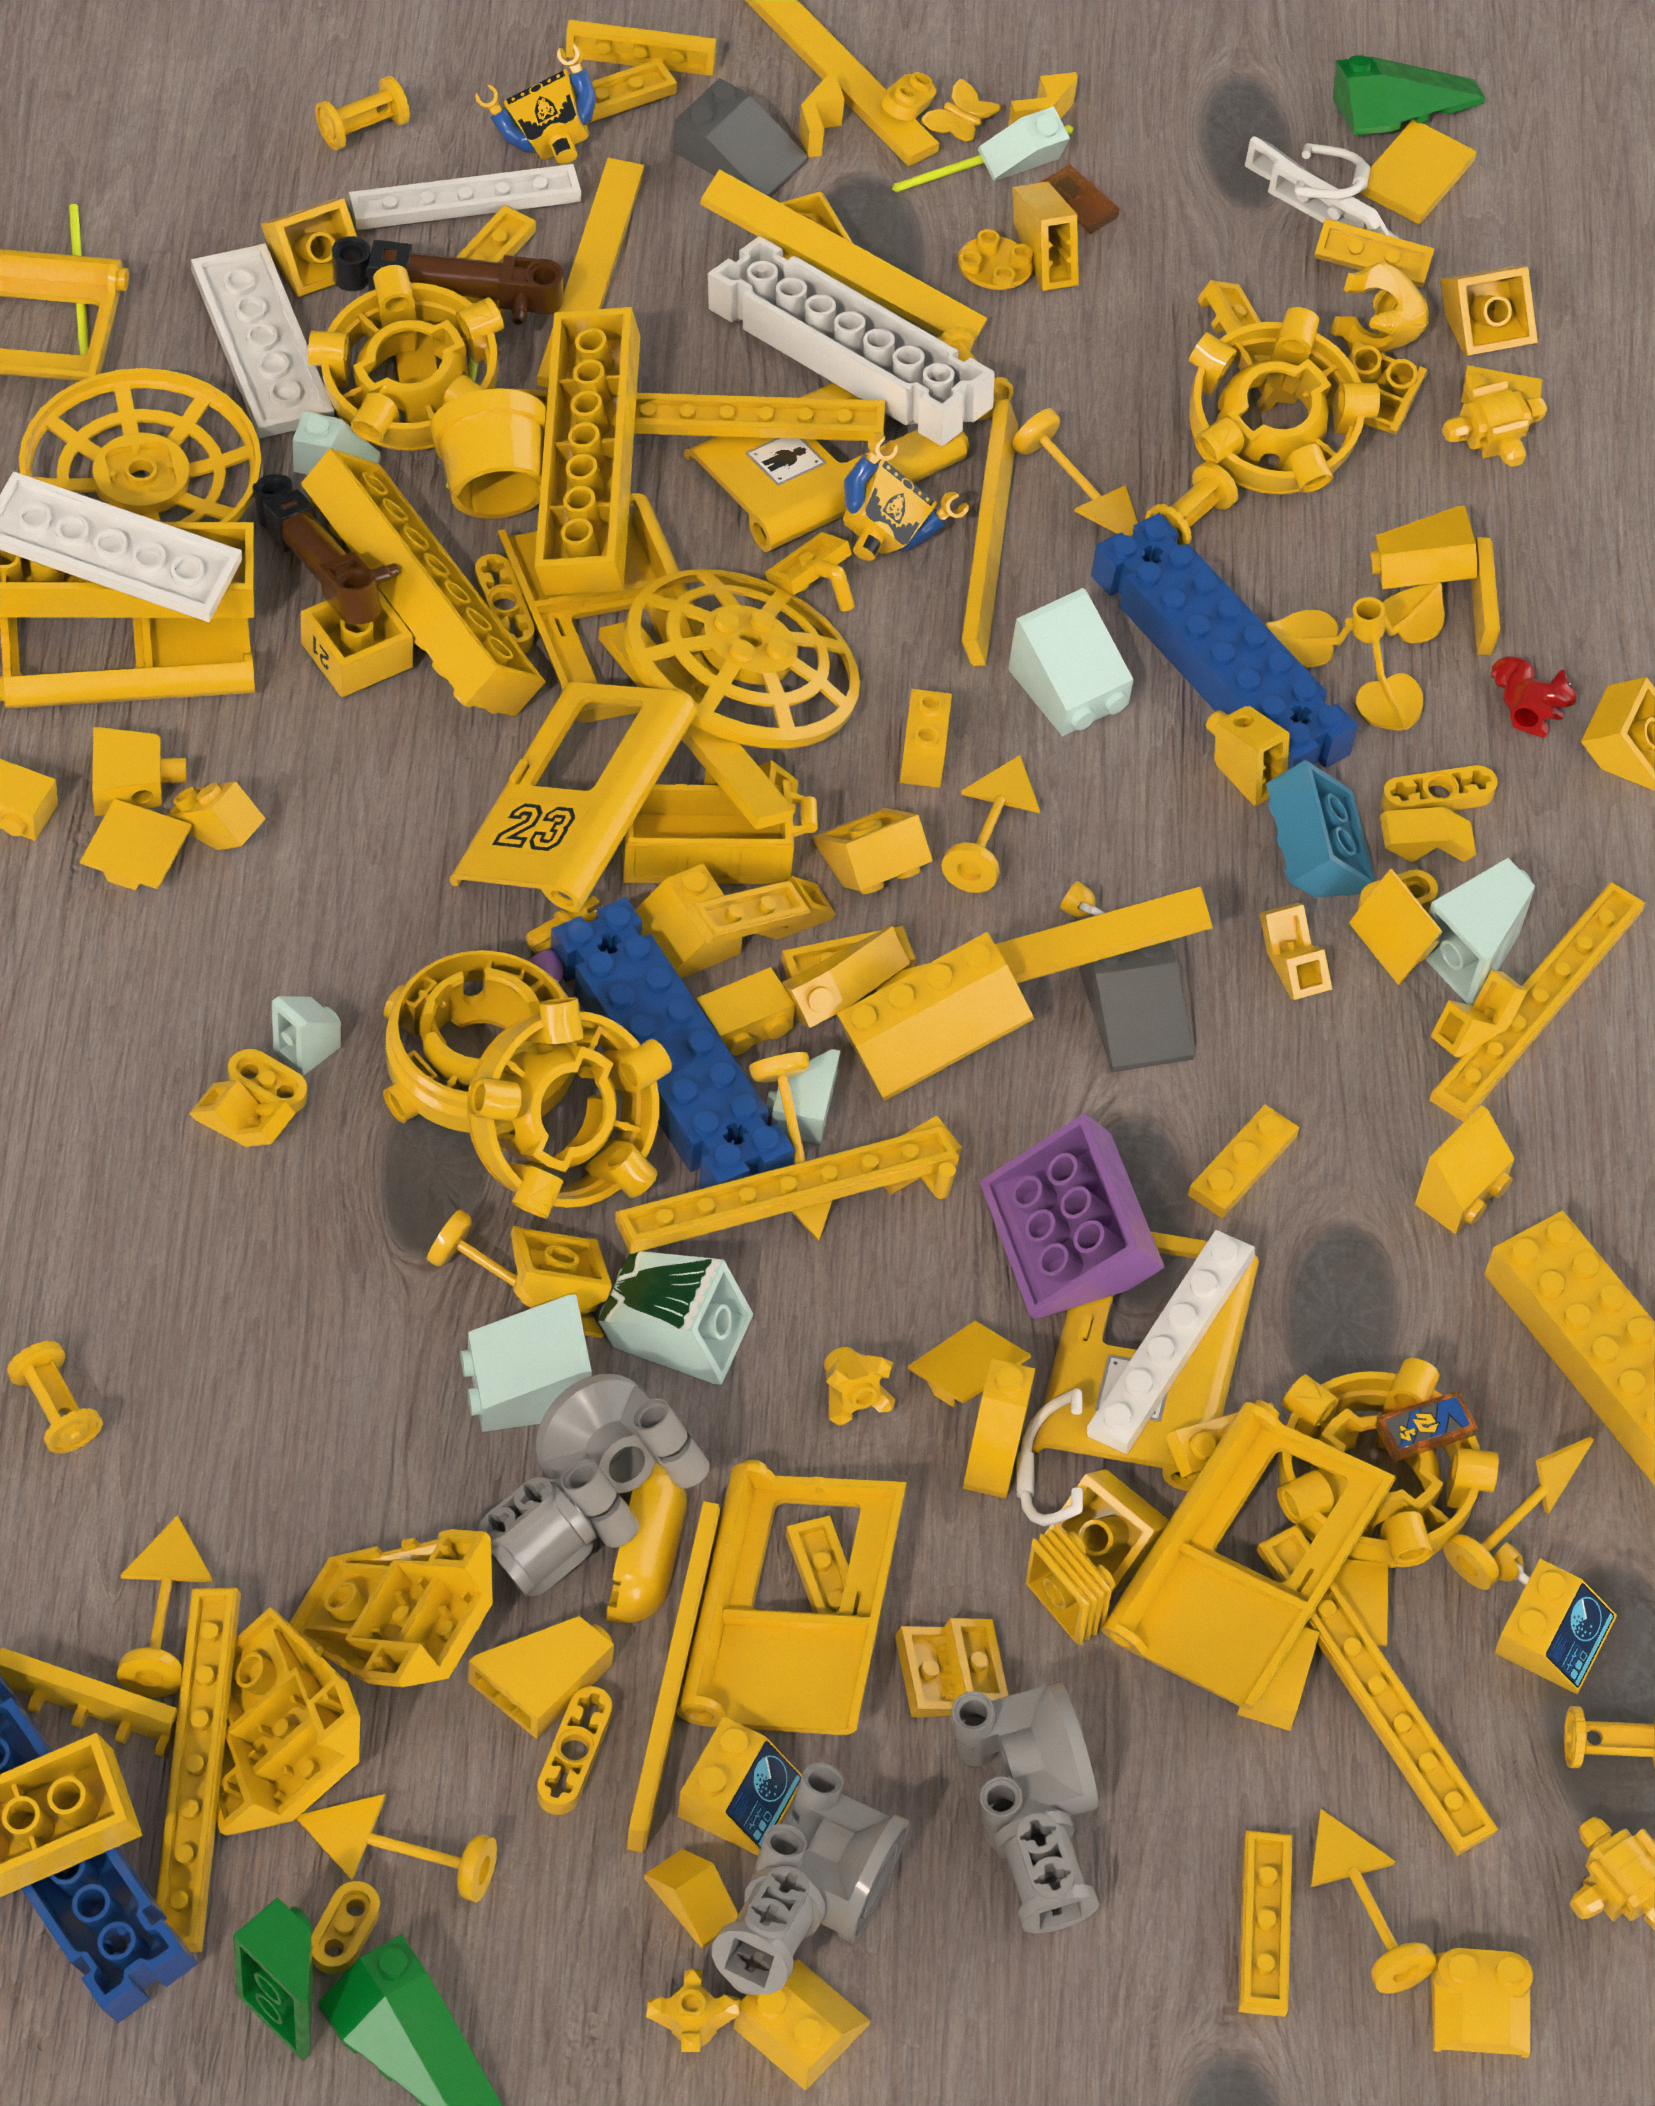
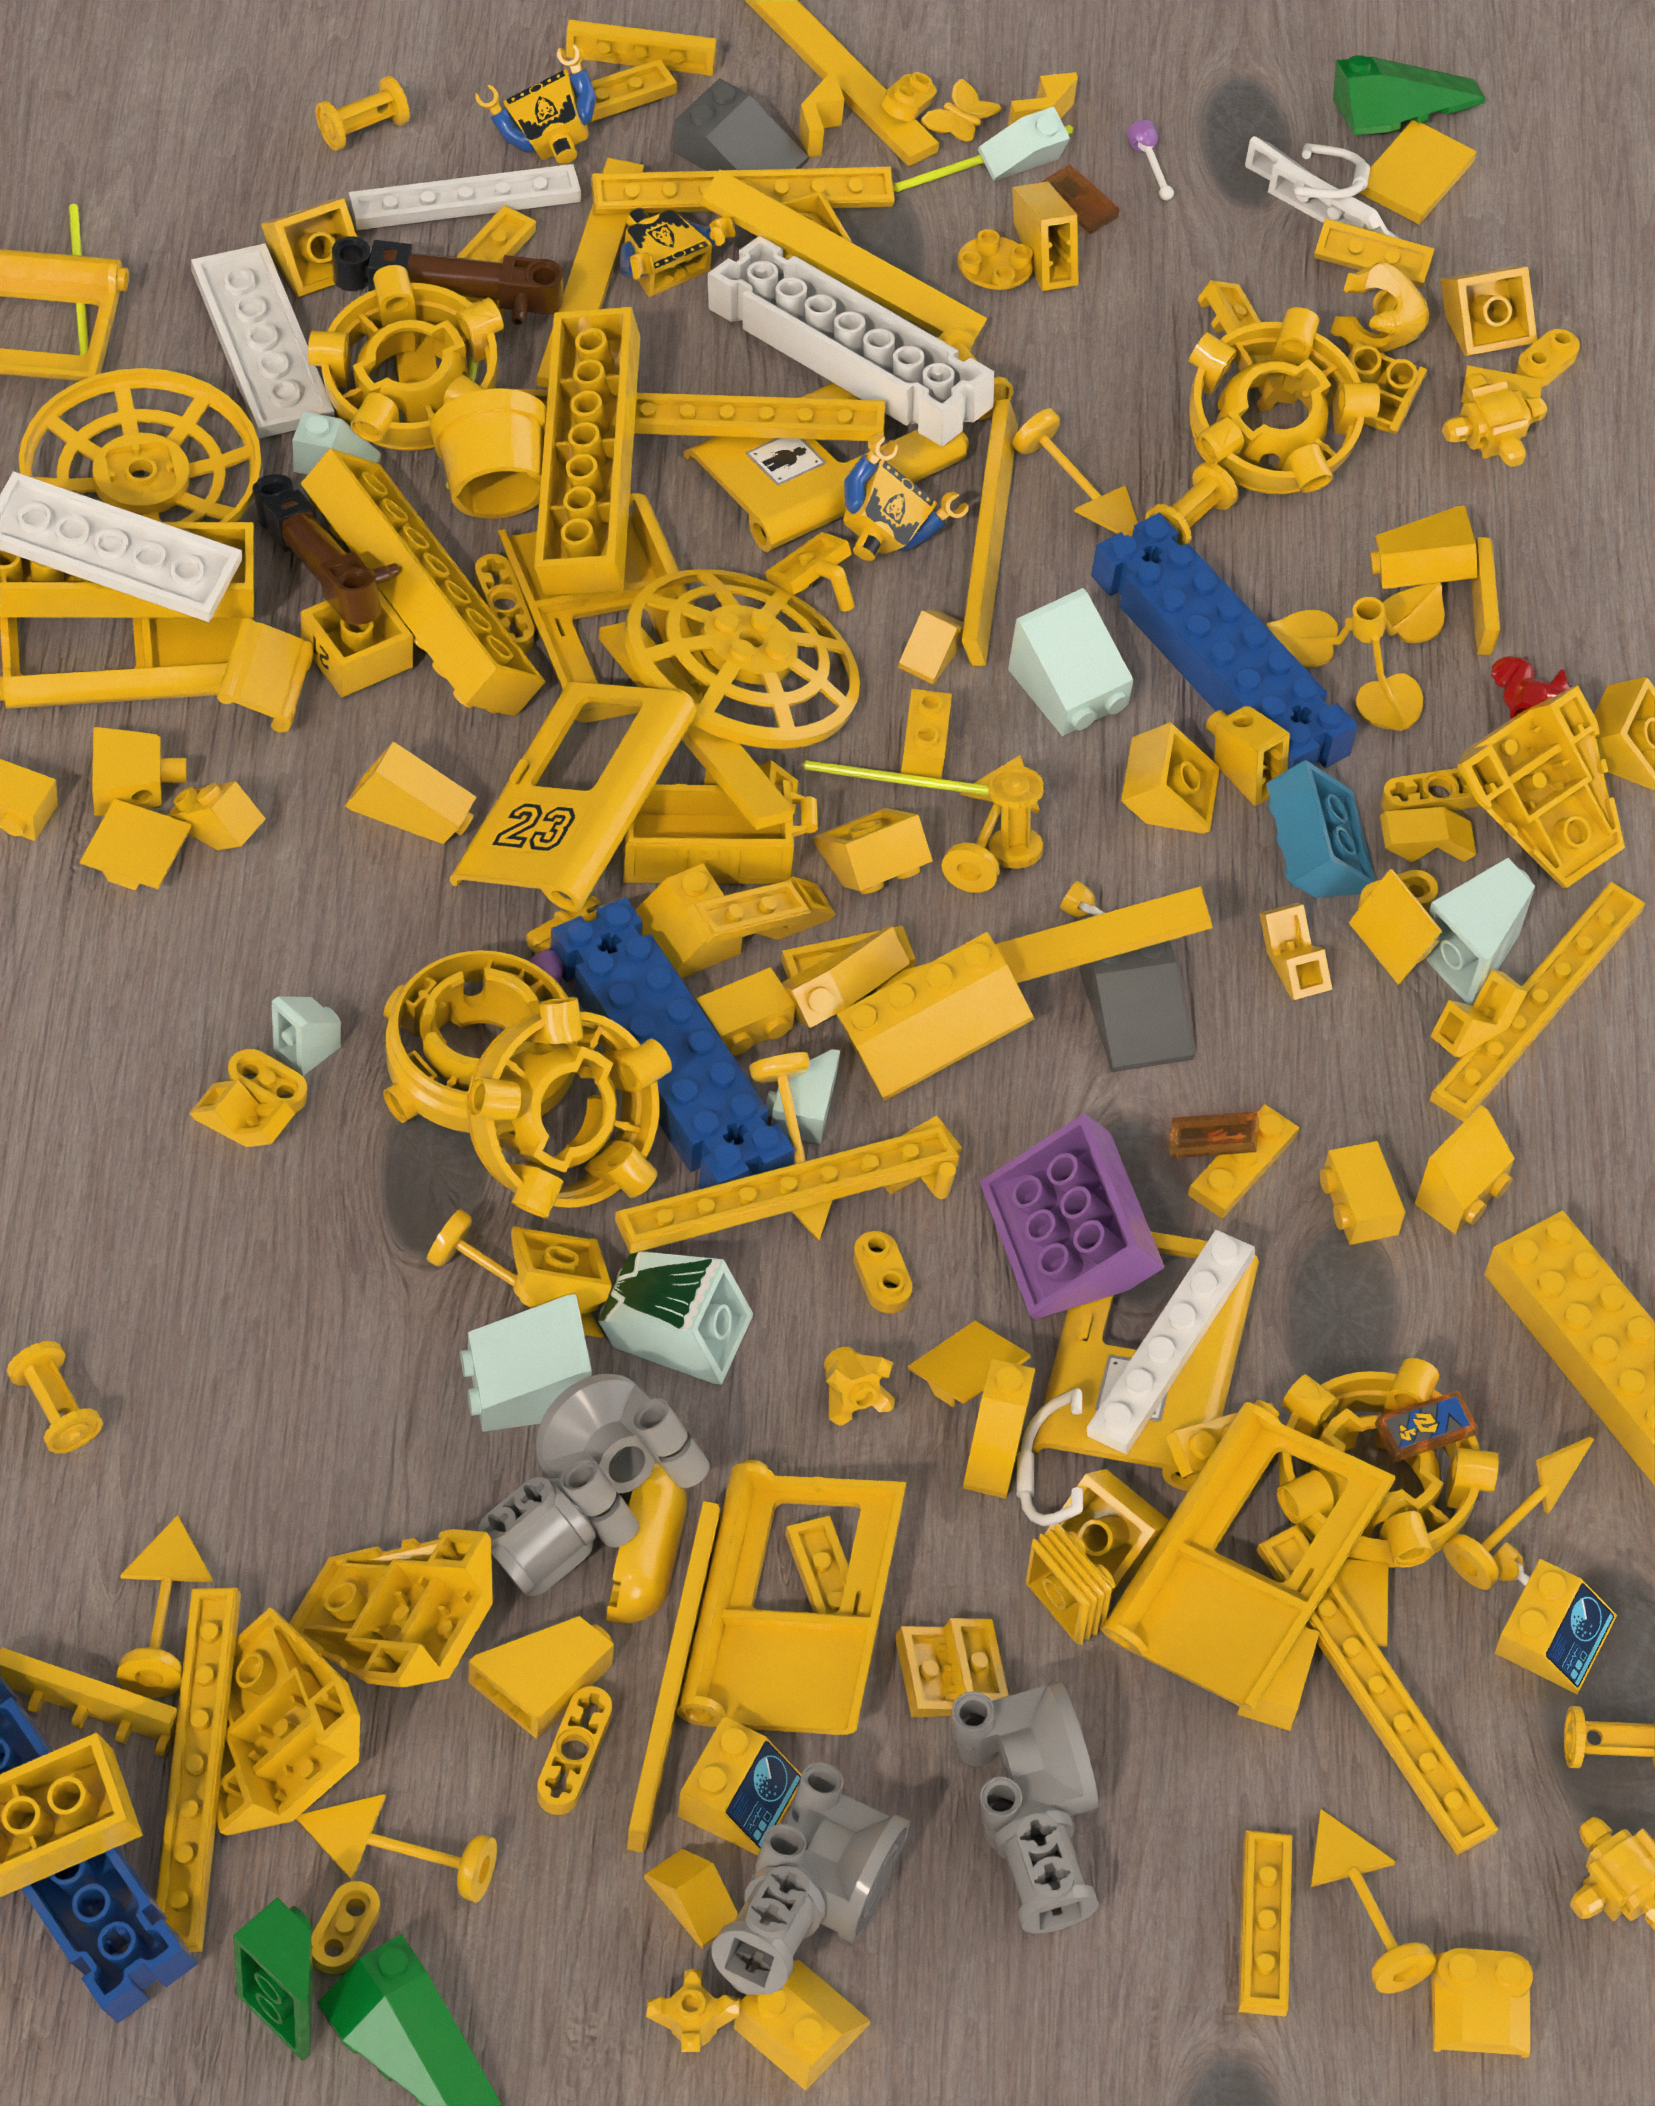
(266, 672): none -> yellow piece
(412, 796): none -> yellow slope
(669, 249): none -> torso
(683, 189): none -> yellow tile
(882, 1268): none -> yellow plate
(896, 777): none -> neon yellow axle
(932, 645): none -> yellow slope
(1016, 791): none -> yellow hose
(1143, 138): none -> hinge
(1170, 781): none -> yellow slope
(1214, 1134): none -> clear orange tile
(1362, 1193): none -> yellow brick
(1548, 786): none -> yellow wedge
(1553, 355): none -> yellow plate

